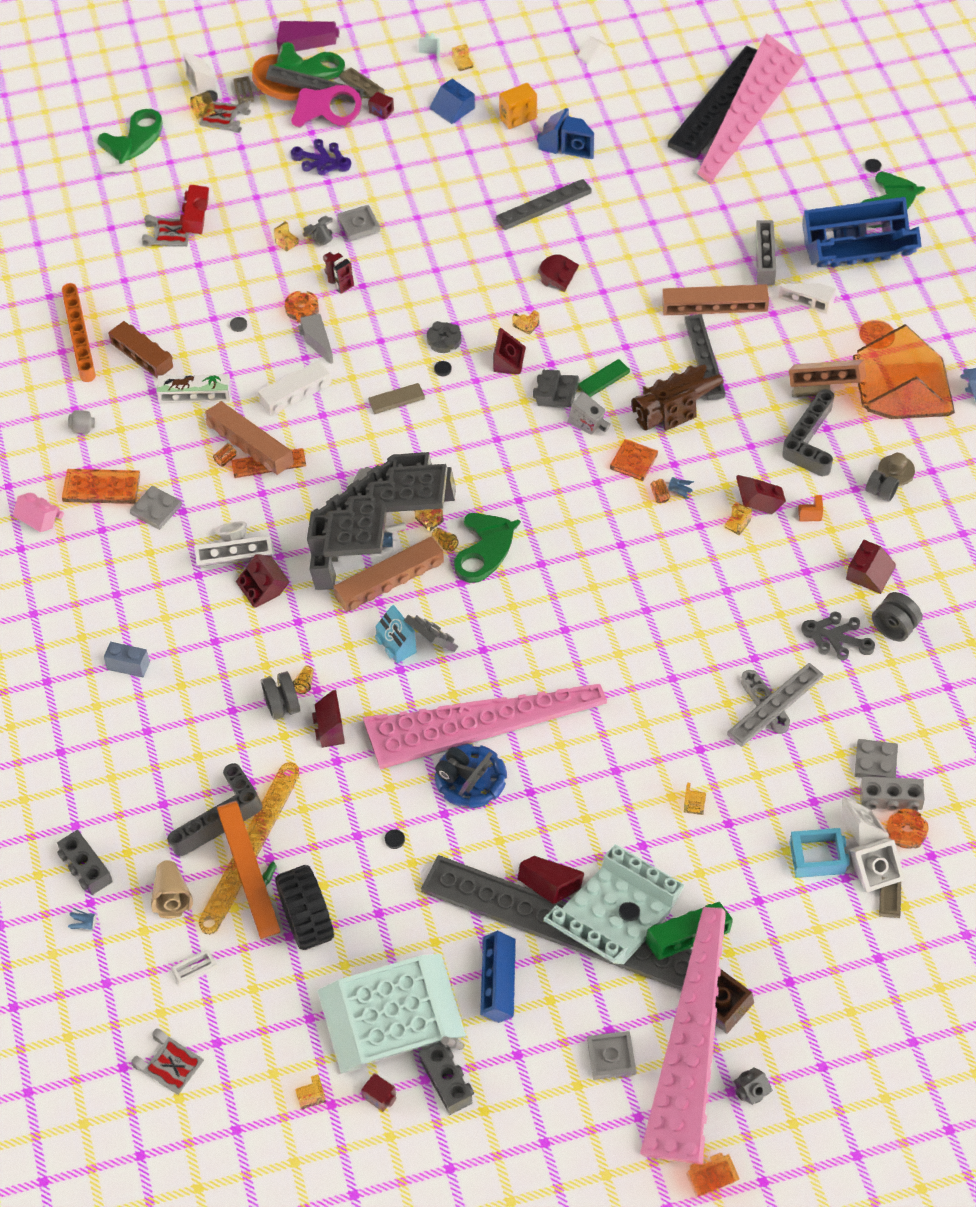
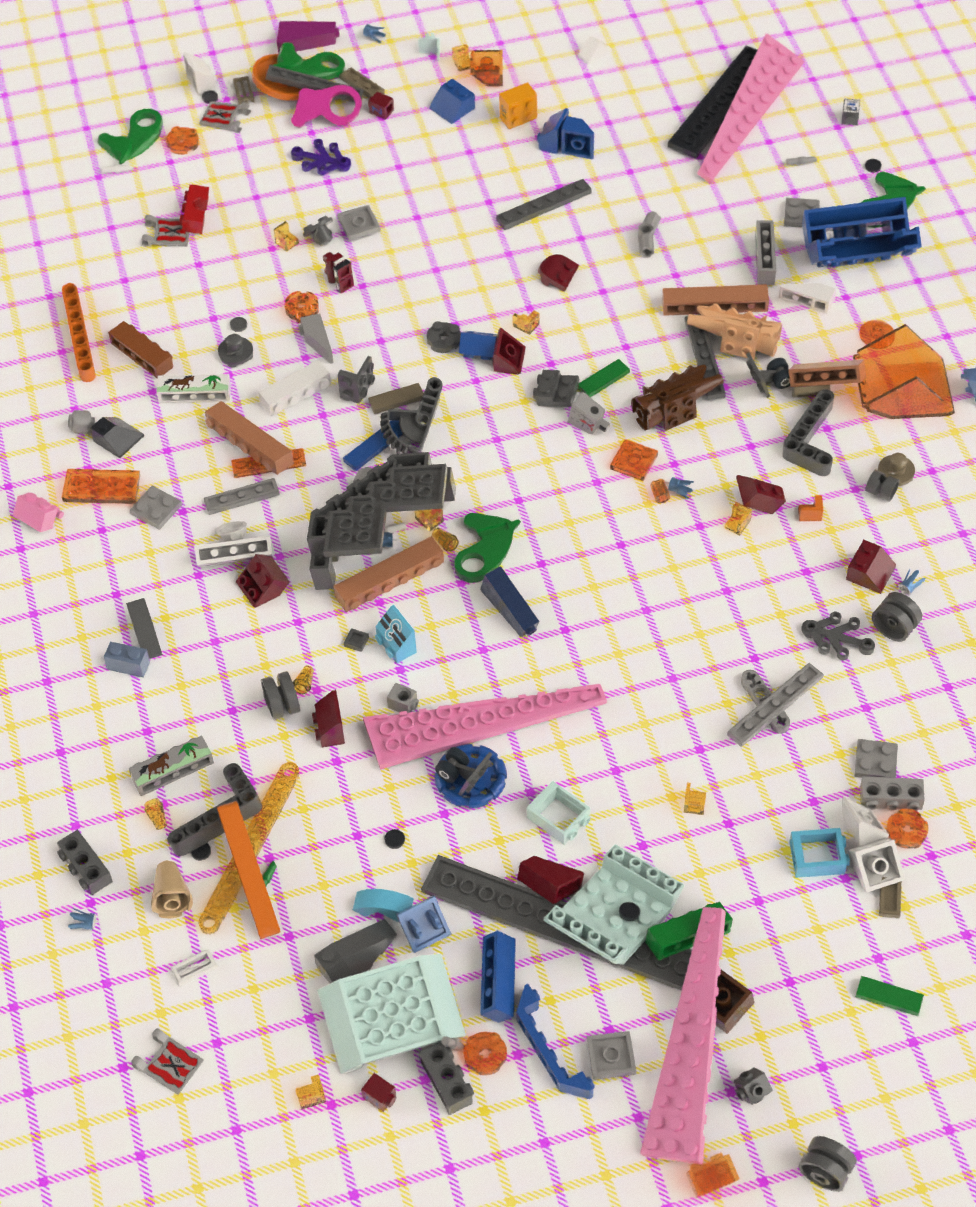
(115, 435): none -> slope
(144, 627): none -> dark grey slope
(155, 811): none -> clear yellow cone
(171, 765): none -> light grey brick
(189, 137): none -> clear orange plate
(202, 105): clear yellow panel -> none
(202, 852): none -> black piece
(224, 455): clear orange piece -> none
(235, 350): none -> dark grey plate
(241, 496): none -> light grey tile
(304, 907): black tyre -> none
(354, 952): none -> dark grey wedge
(355, 386): none -> dark grey bracket
(356, 640): none -> dark grey tile
(370, 31): none -> flat silver piece
(370, 448): none -> blue tile
(382, 901): none -> medium azure brick
(399, 693): none -> light grey brick
(410, 419): none -> dark grey arm
(423, 924): none -> medium blue plate
(432, 632): dark grey plate -> none
(442, 368): black piece -> none
(477, 344): none -> blue slope
(487, 67): none -> clear orange slope
(495, 1059): none -> clear orange plate
(509, 602): none -> dark blue slope
(545, 798): none -> light aqua window
(577, 1085): none -> blue slope
(645, 234): none -> light grey piece
(738, 331): none -> light nougat piece
(776, 371): none -> plate
(795, 209): none -> light grey plate
(801, 160): none -> light grey piece
(827, 1163): none -> dark grey wheel
(850, 111): none -> dark grey brick
(889, 995): none -> green tile
(906, 586): none -> flat silver piece

